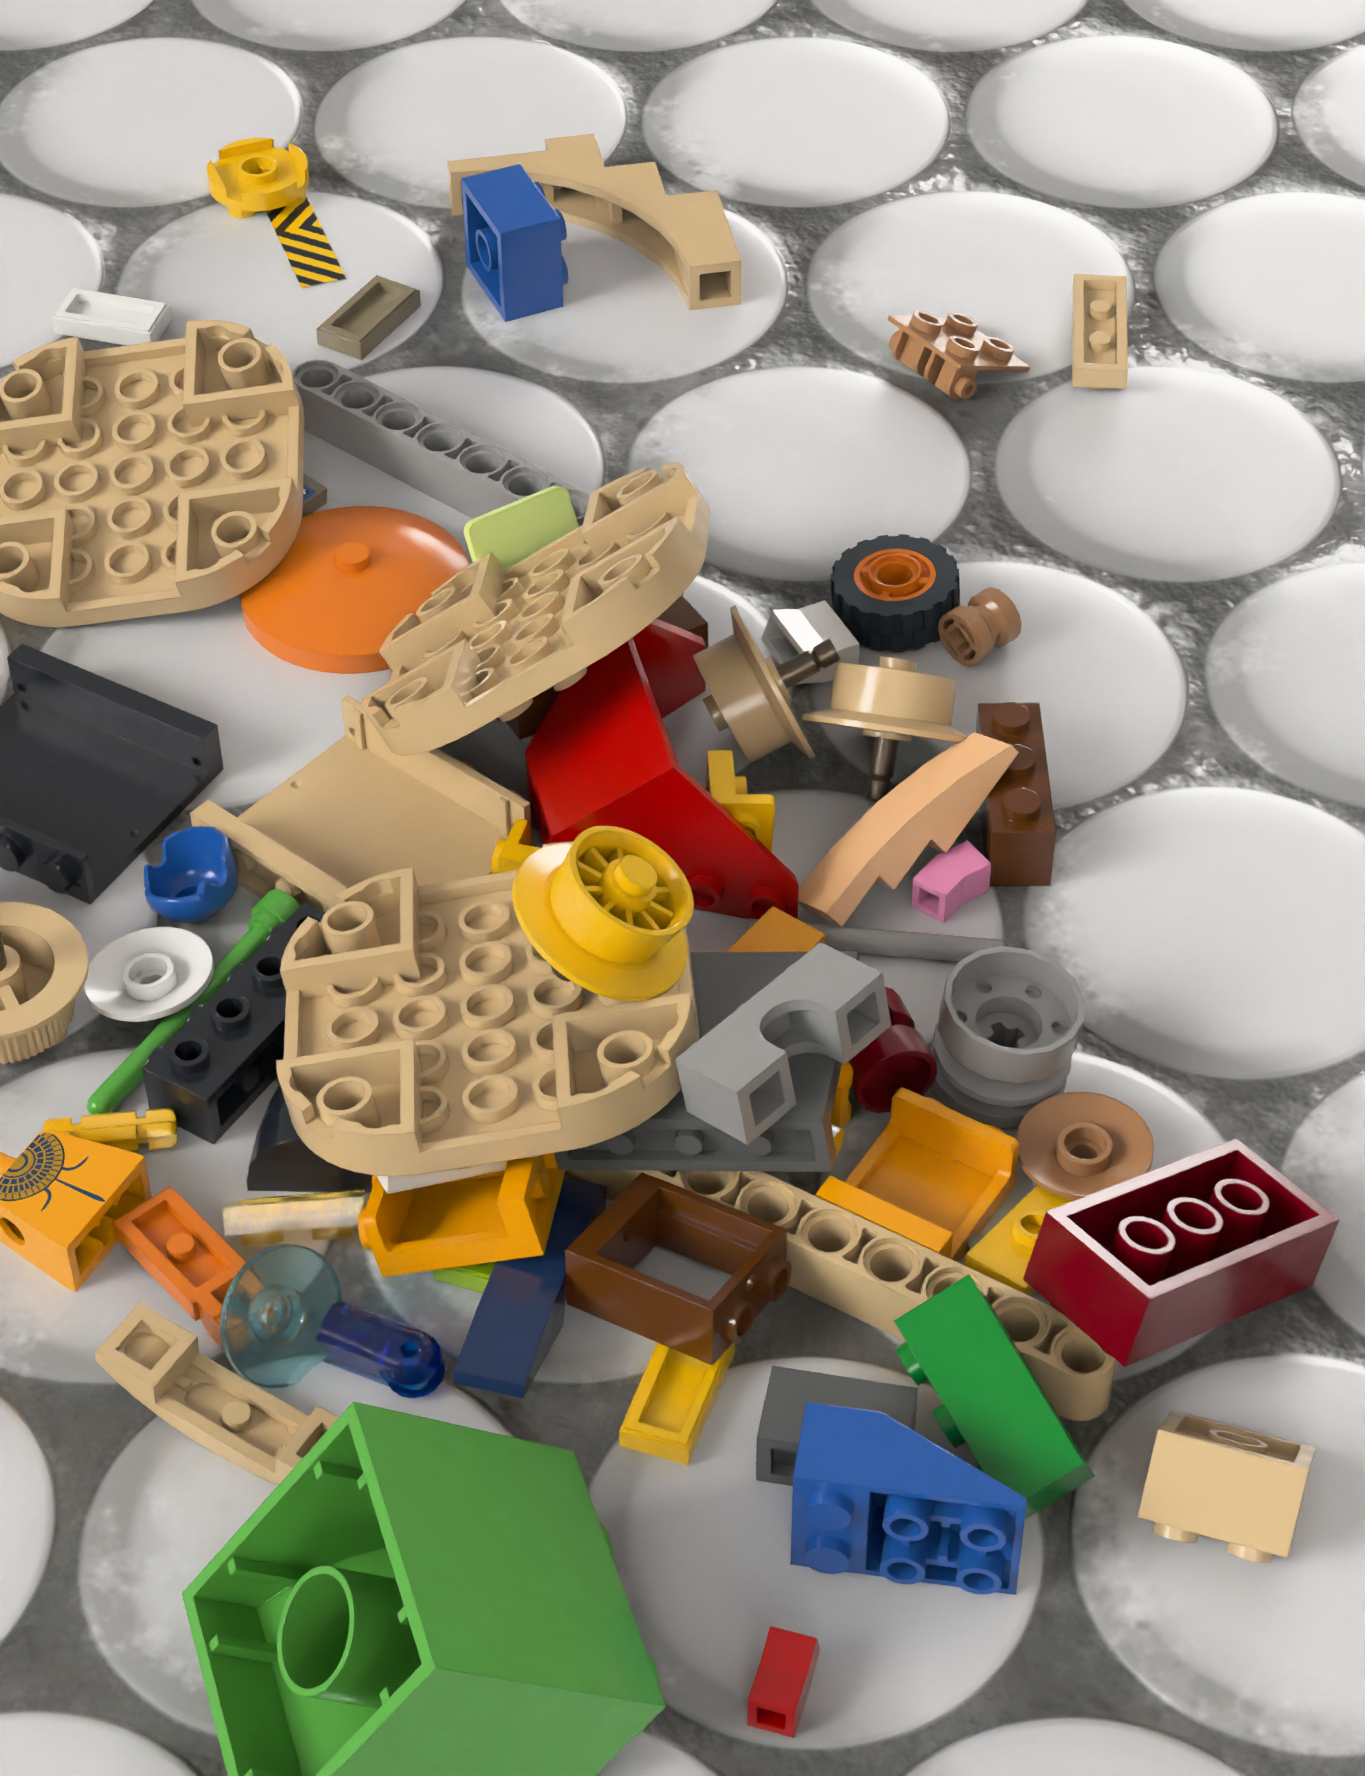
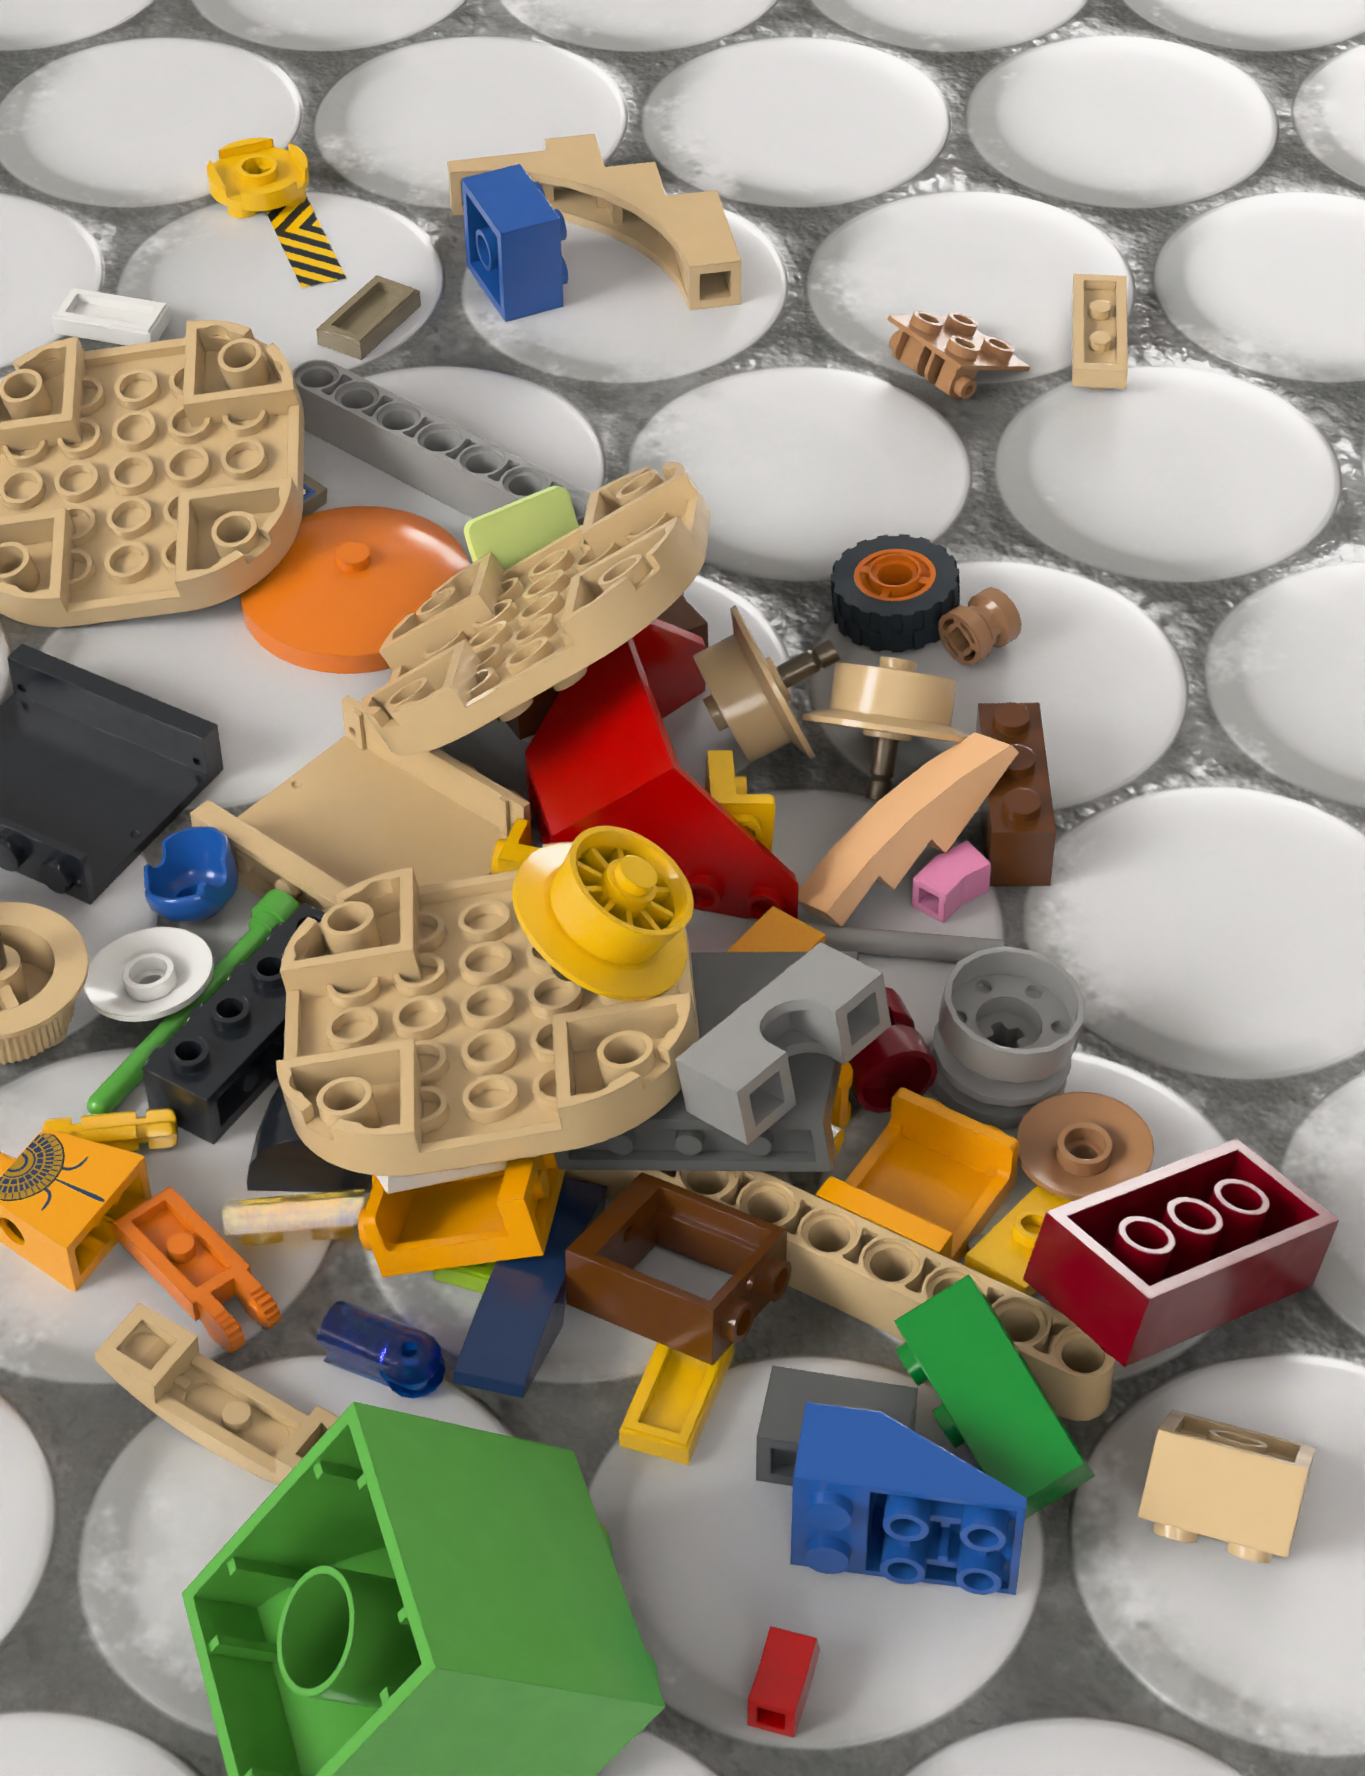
(284, 1345): clear light blue dish -> none
(799, 630): white piece -> none

